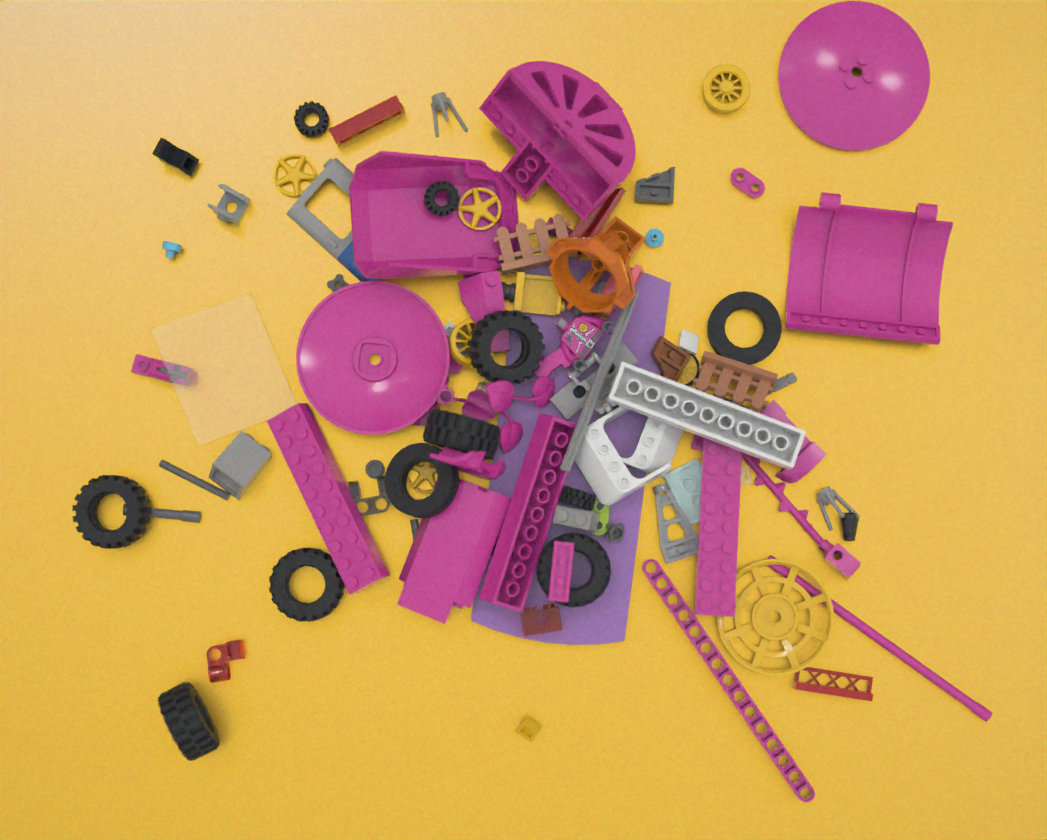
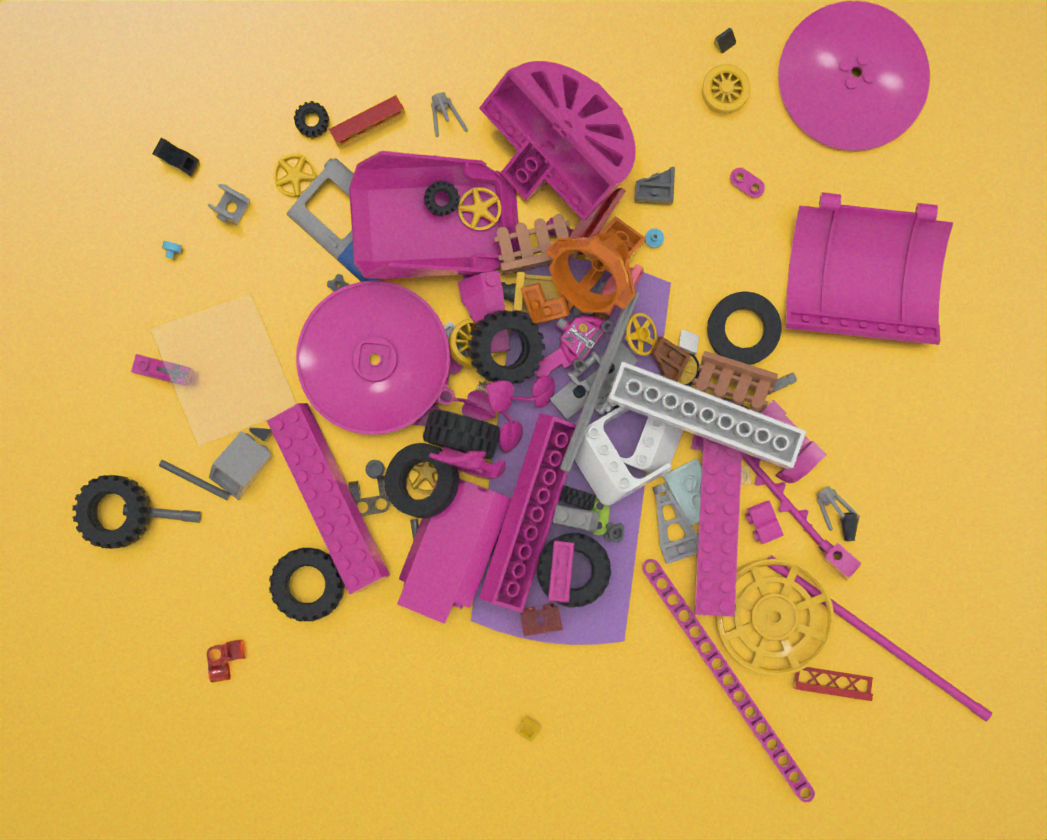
(188, 721): black tyre -> none
(261, 433): none -> black slope
(540, 308): none -> orange tile
(641, 334): none -> yellow wheel
(725, 40): none -> black slope
(764, 522): none -> dark pink brick

